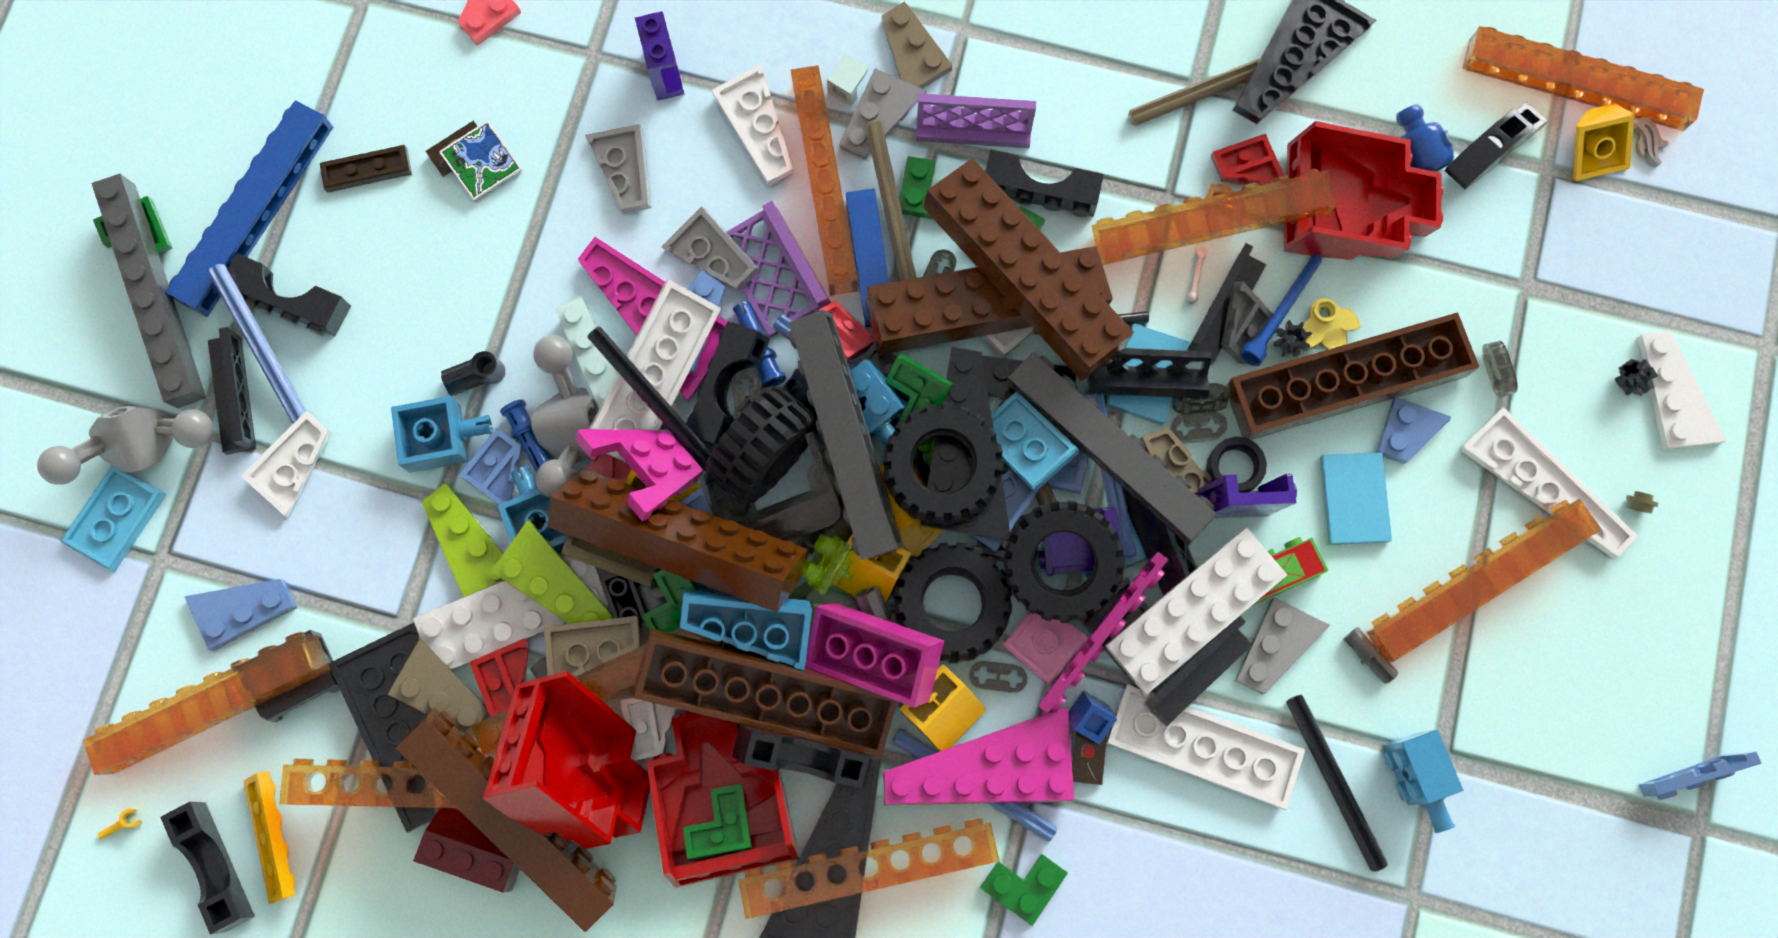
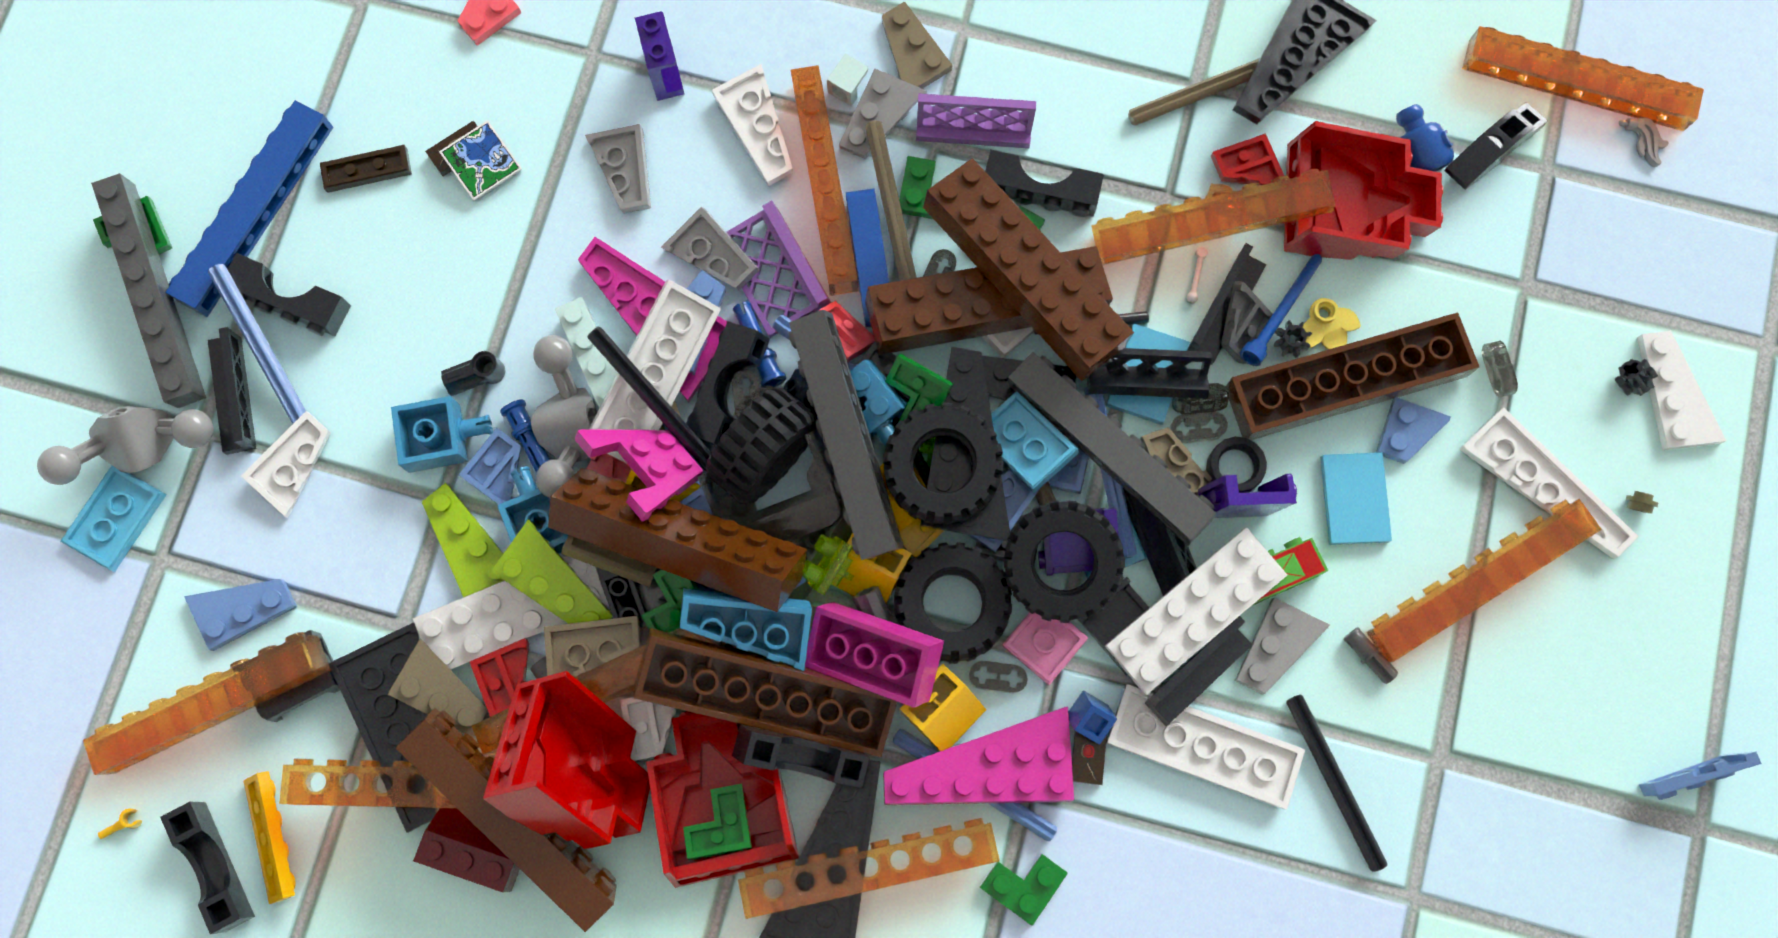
(1109, 626): dark pink wing -> none
(1424, 774): dark azure brick -> none
(1603, 142): yellow slope -> none

